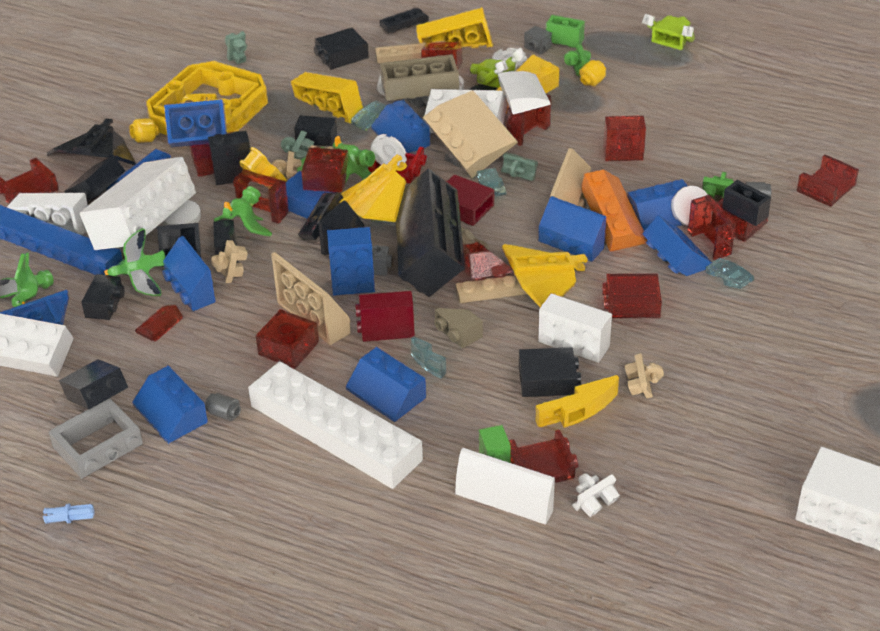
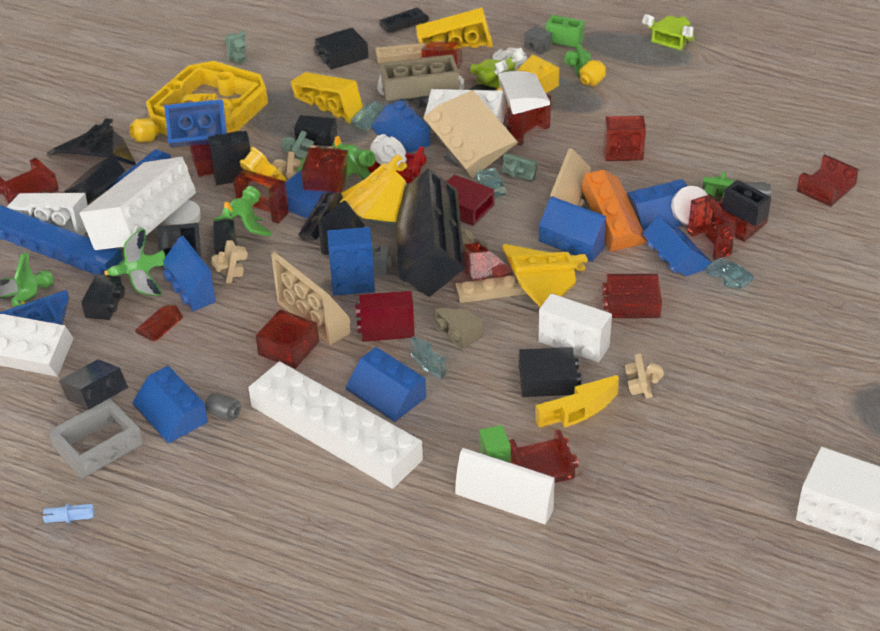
(588, 499): white hips -> none

